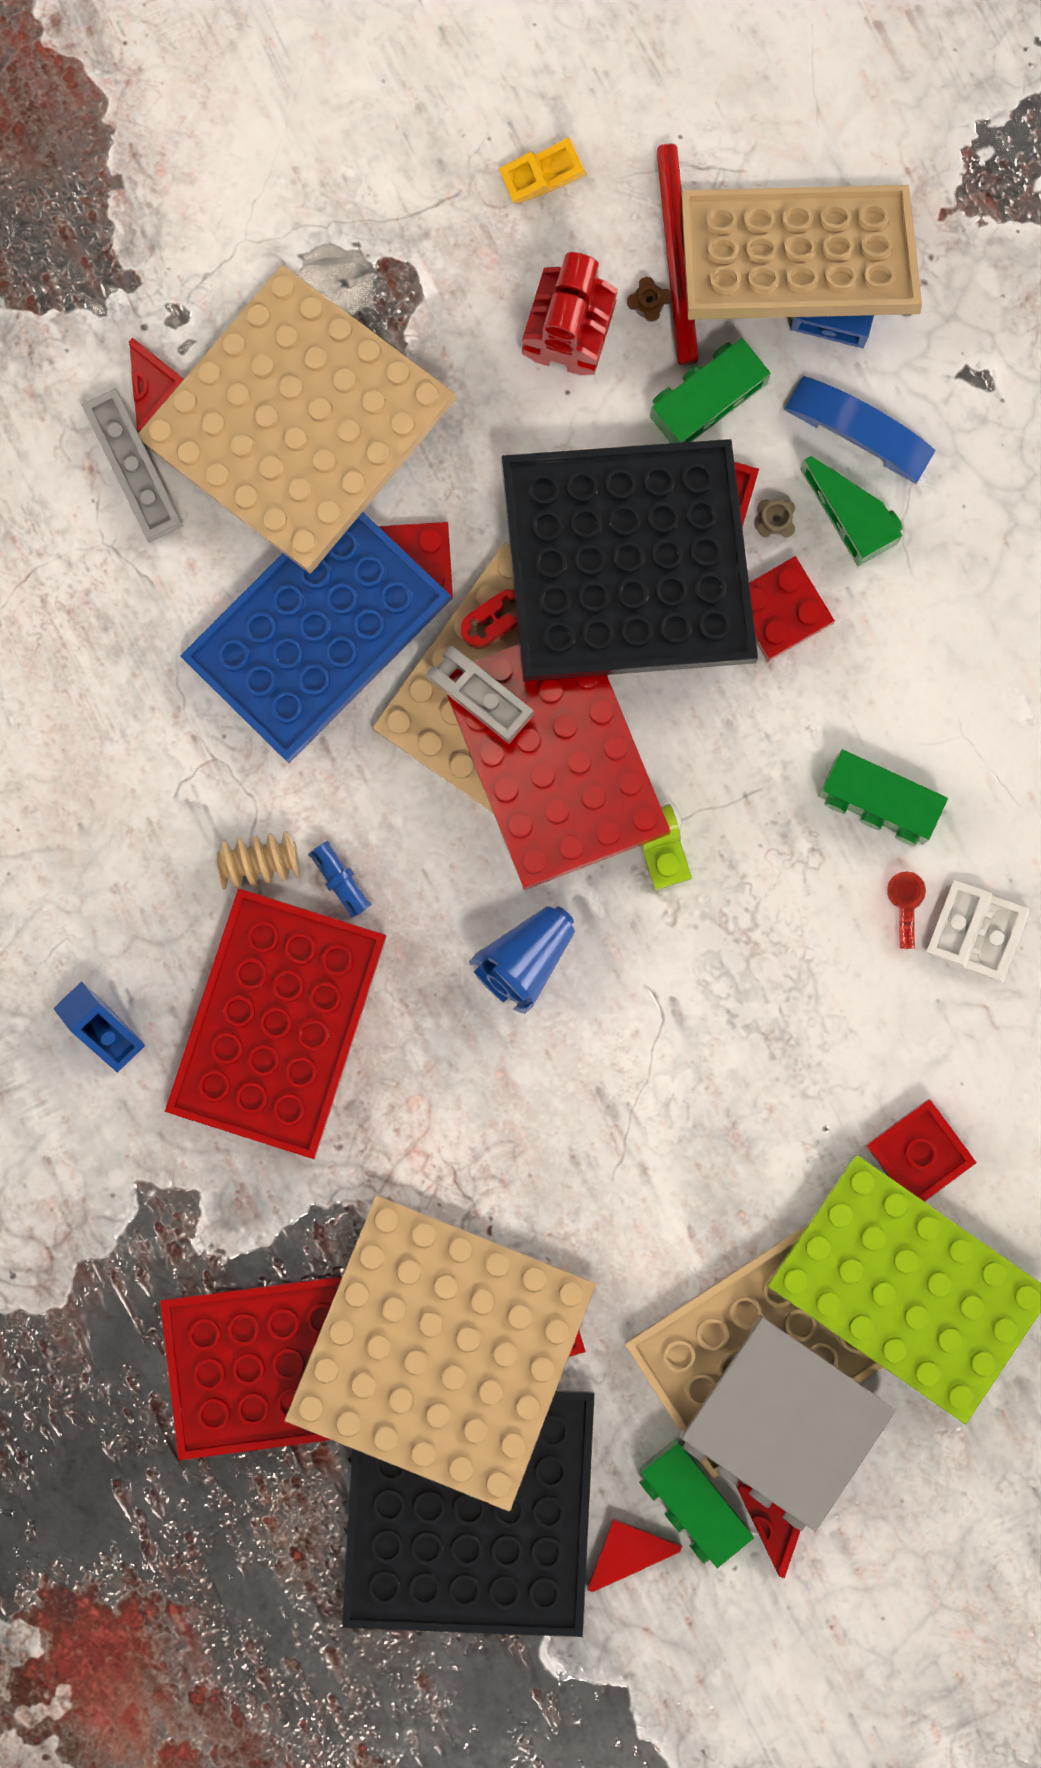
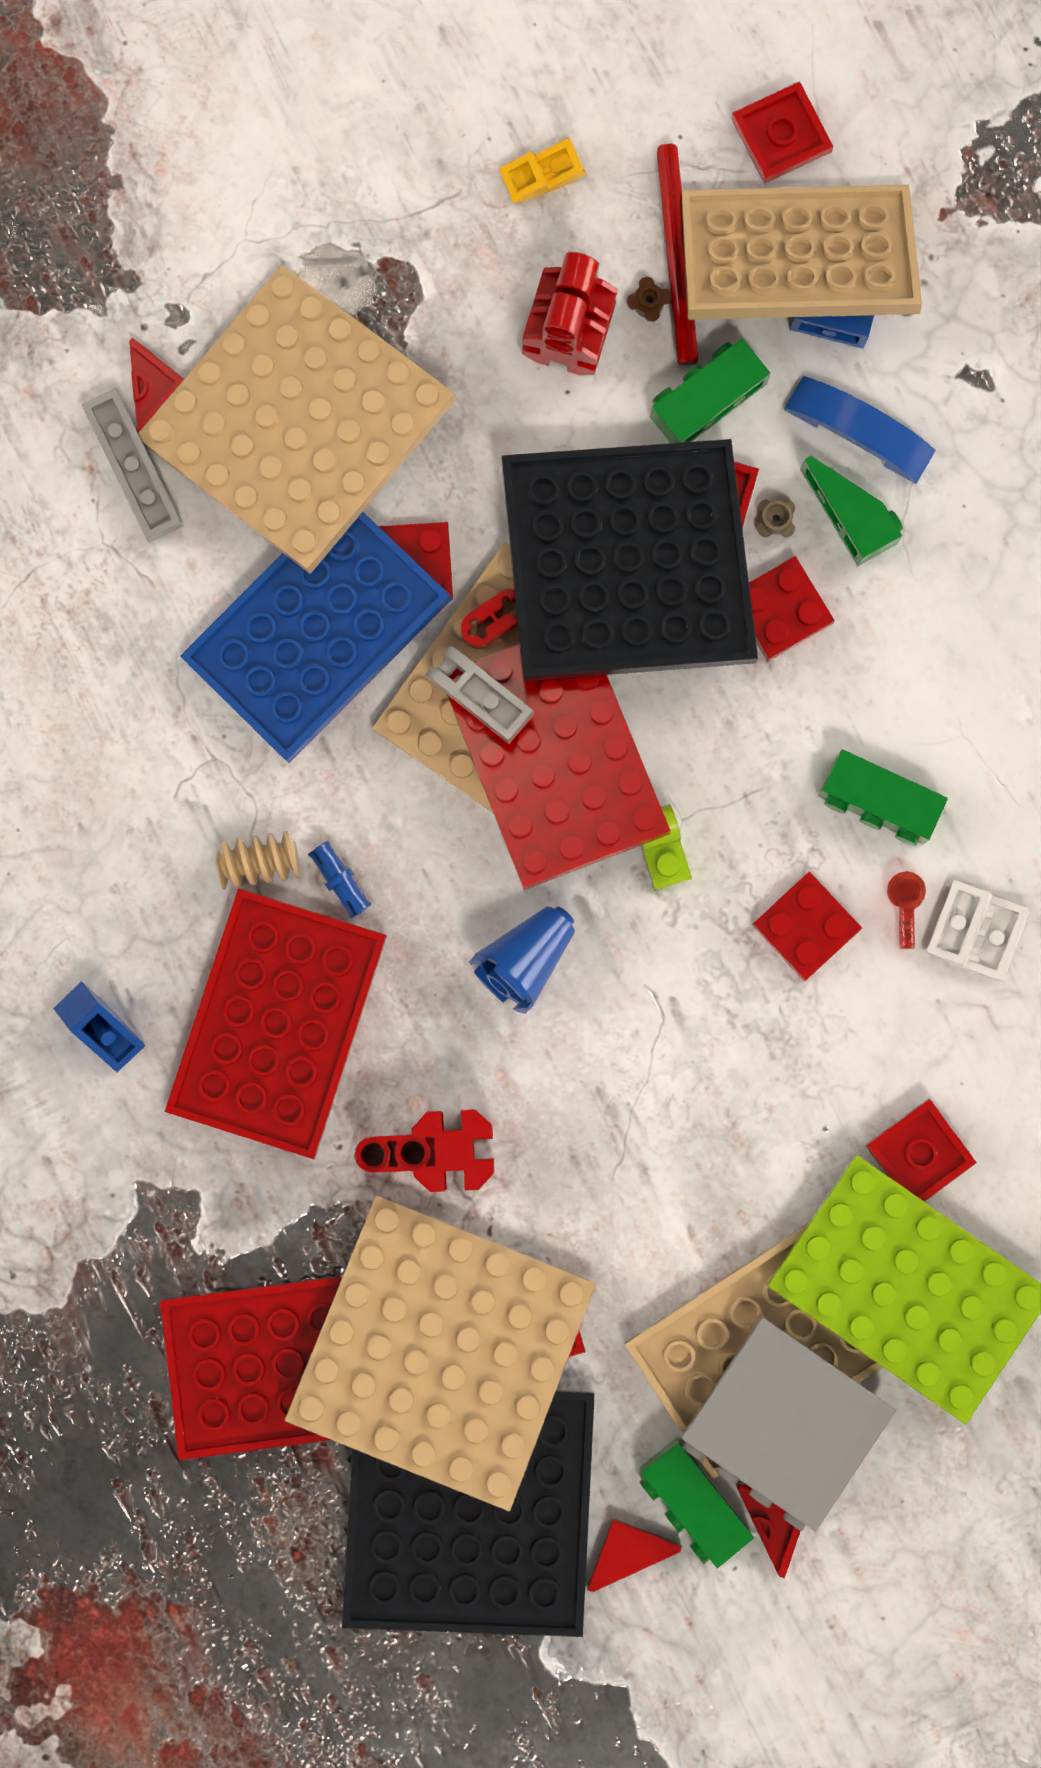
(442, 1149): none -> red connector
(782, 132): none -> red plate
(806, 926): none -> red plate

